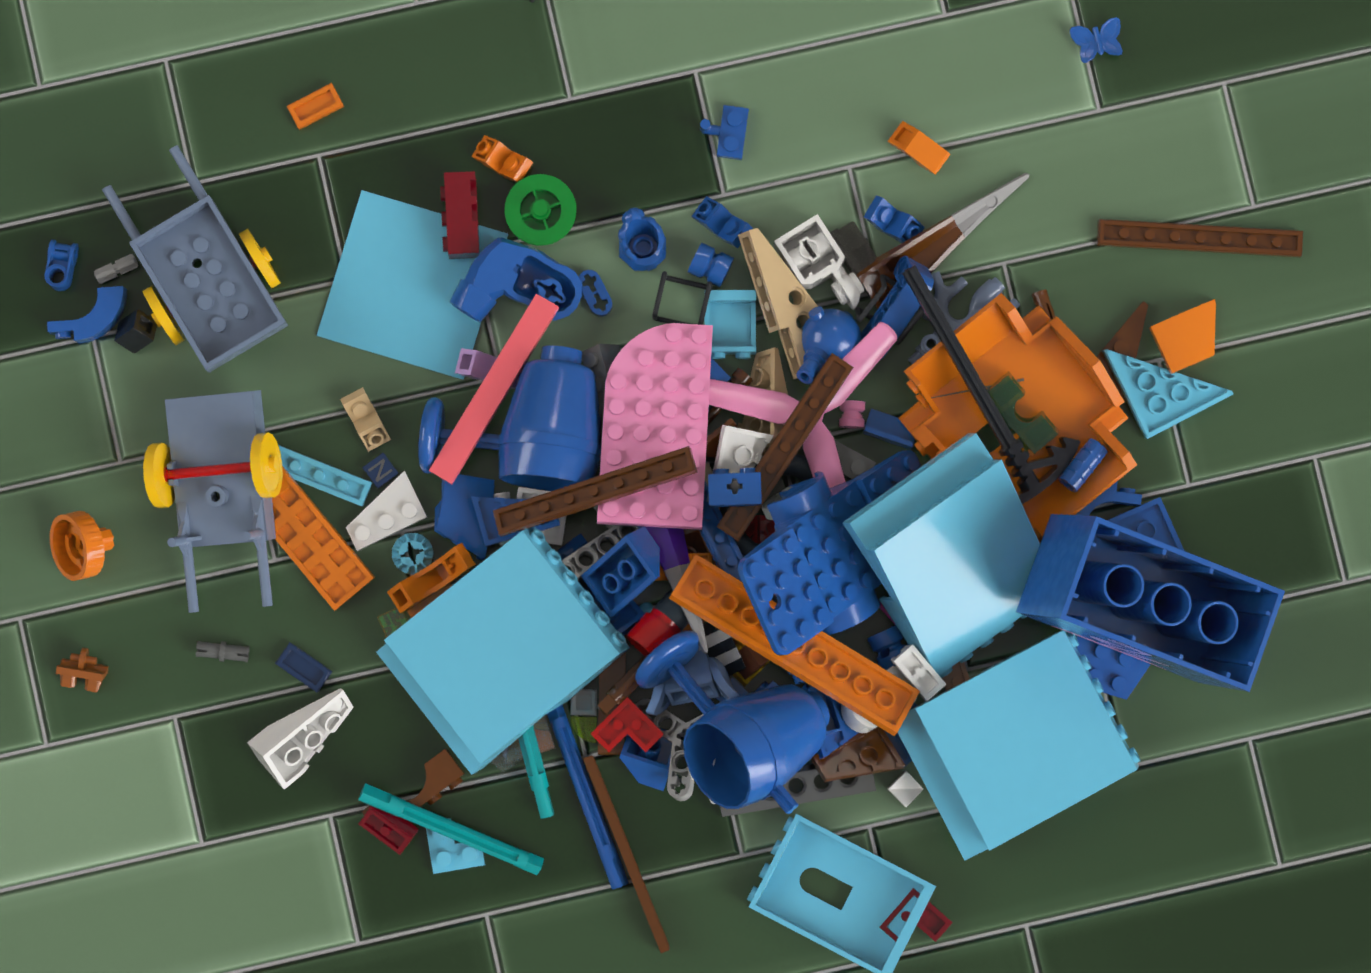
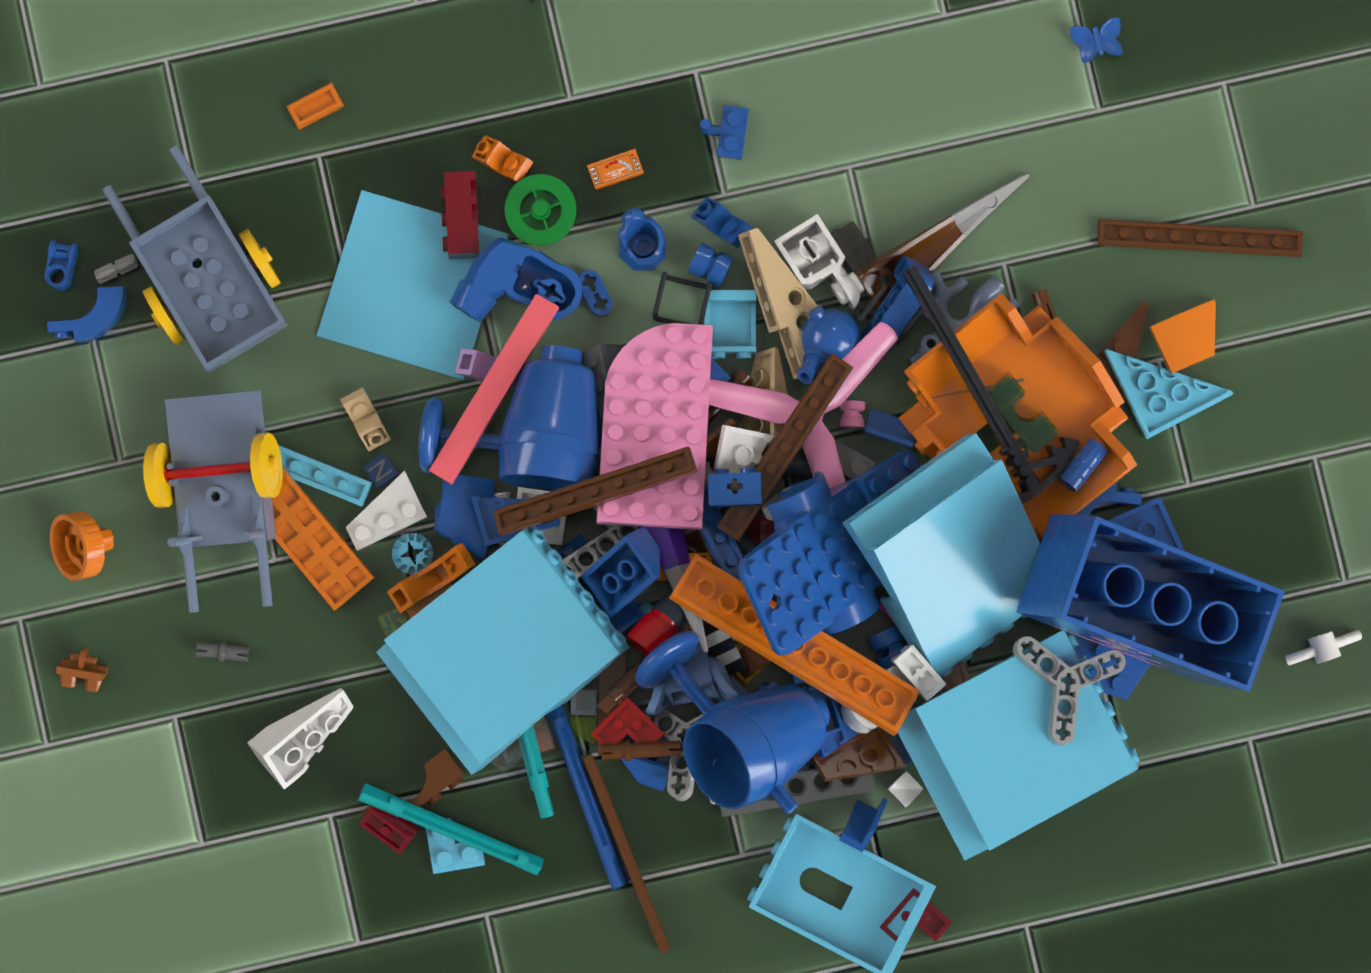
(135, 331): black panel -> none
(303, 667): dark blue tile -> none
(615, 169): none -> orange tile
(640, 750): none -> reddish brown pin
(862, 824): none -> blue panel
(892, 221): blue slope -> none
(919, 147): orange slope -> none
(1053, 678): none -> light grey piece
(1324, 647): none -> white piece

